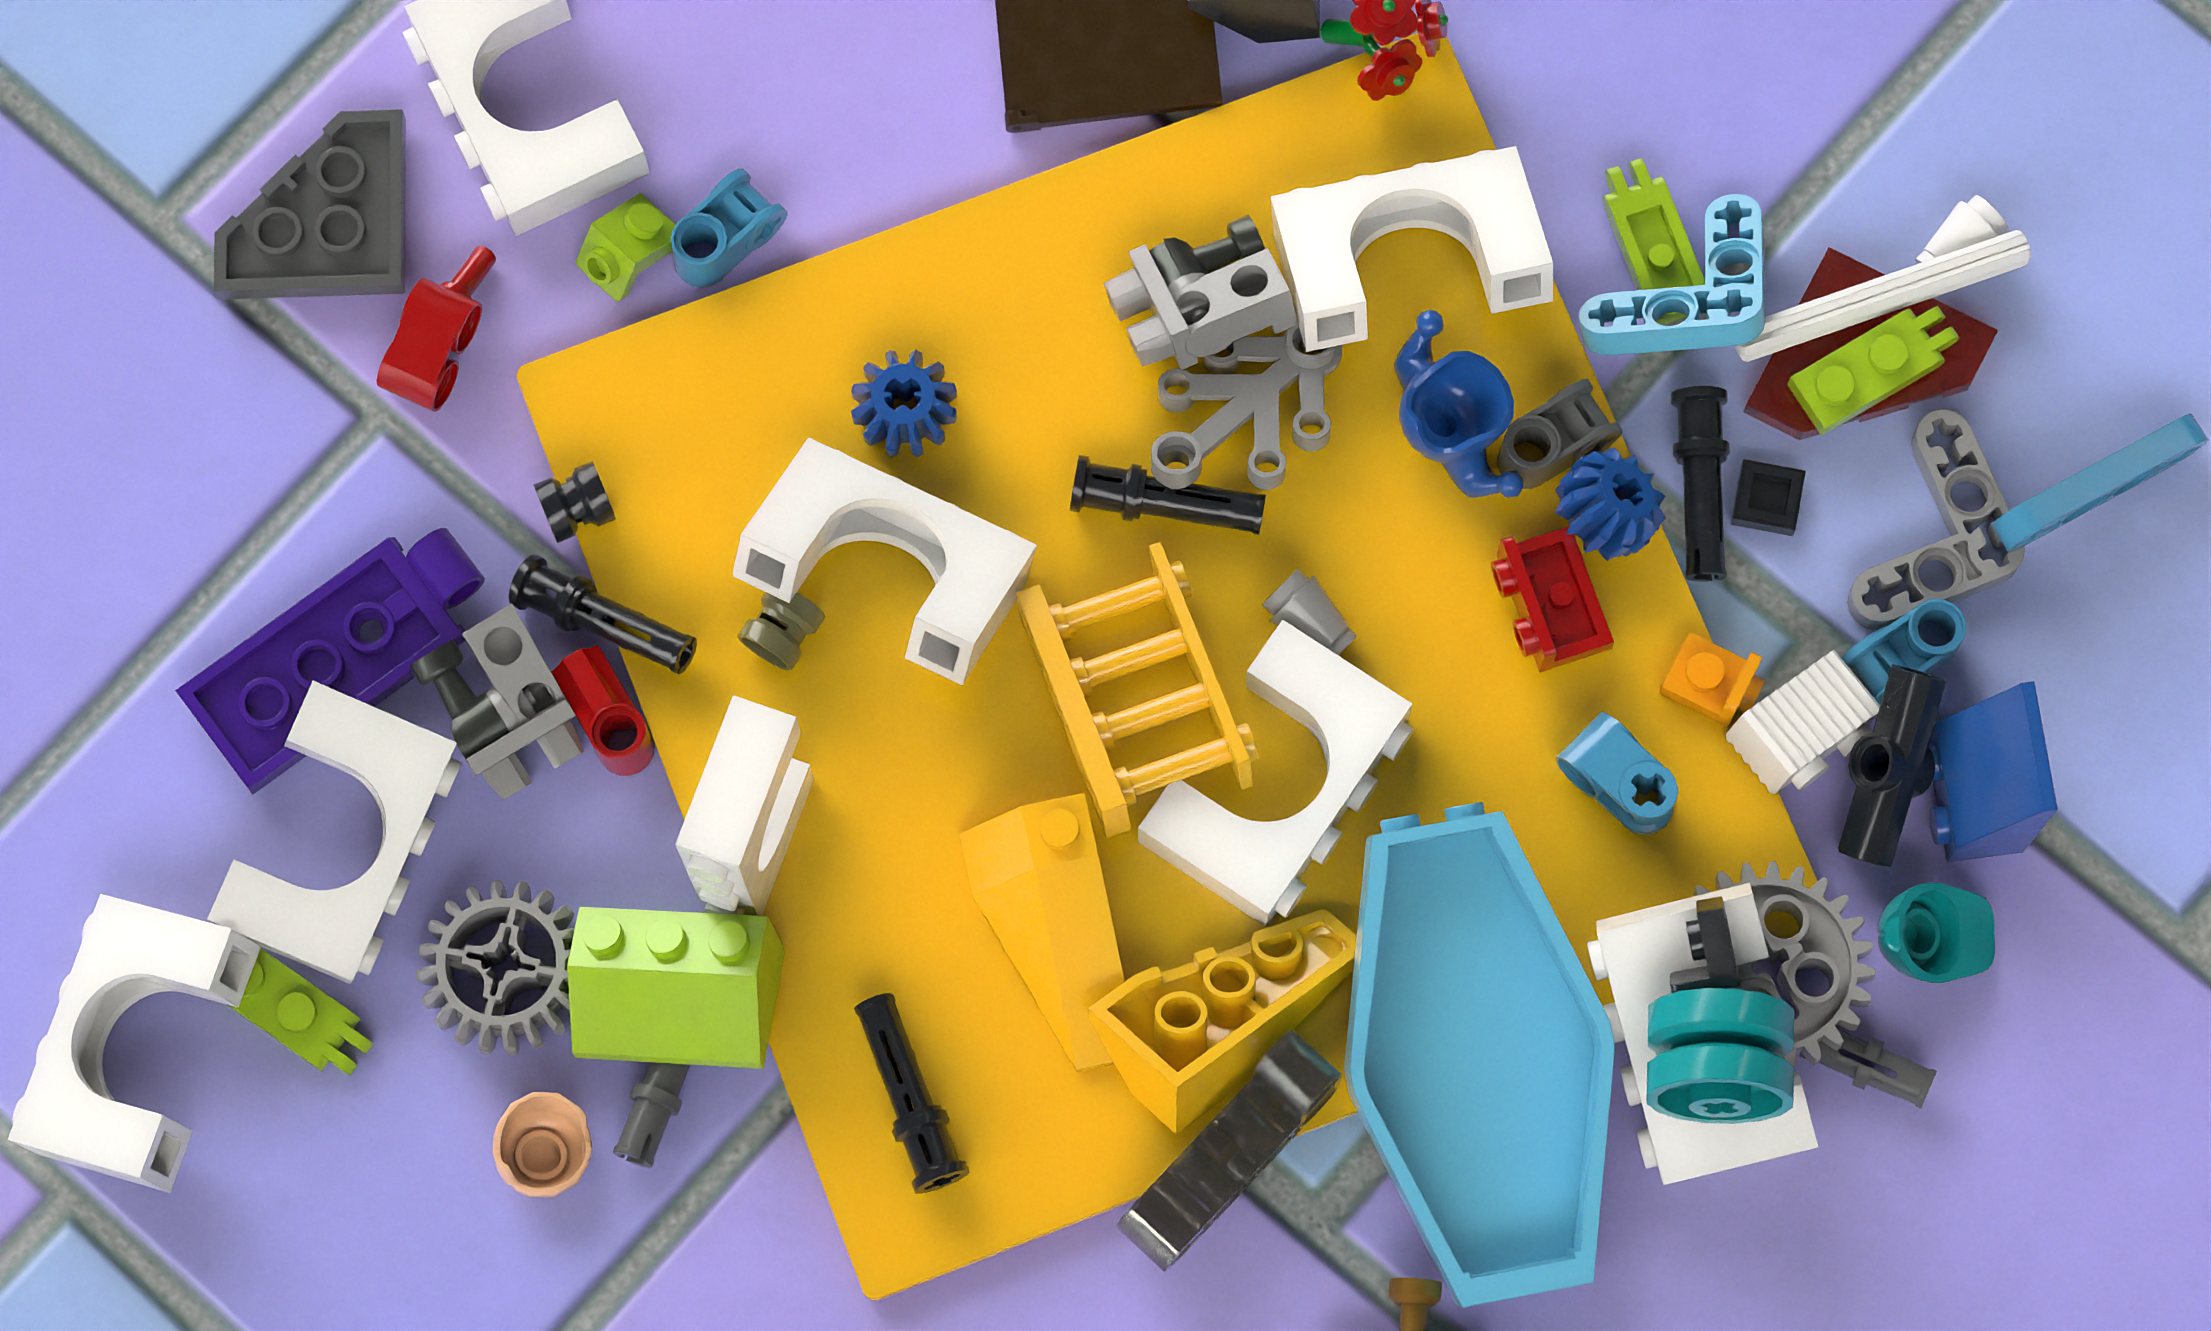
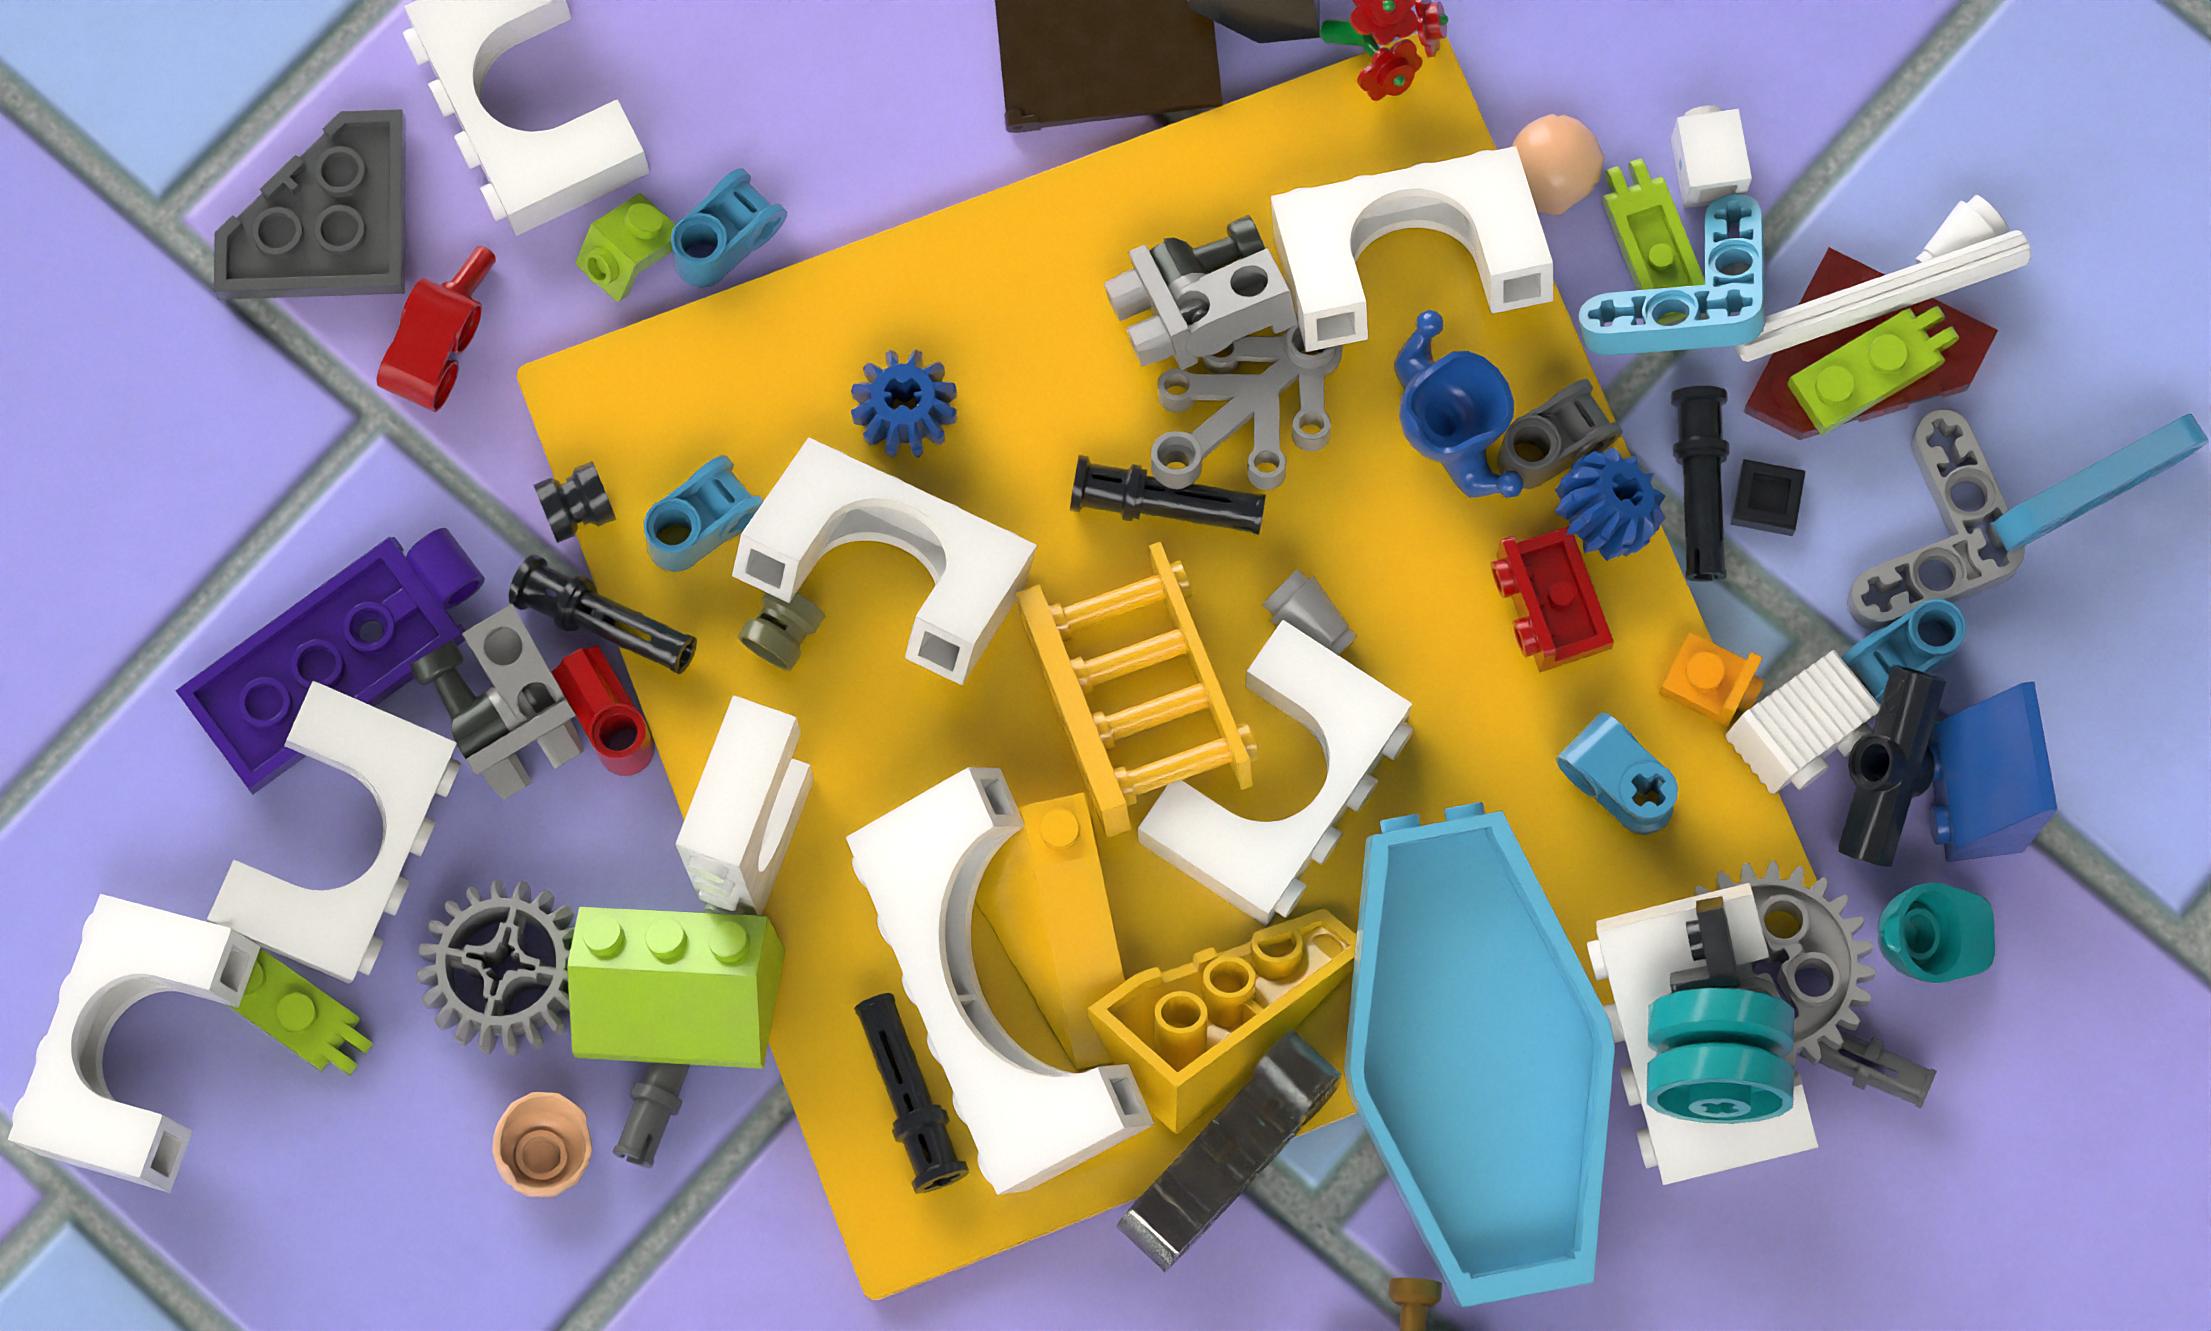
(709, 506): none -> dark azure piece
(924, 880): none -> white arch
(1559, 161): none -> light nougat hair
(1710, 155): none -> white brick

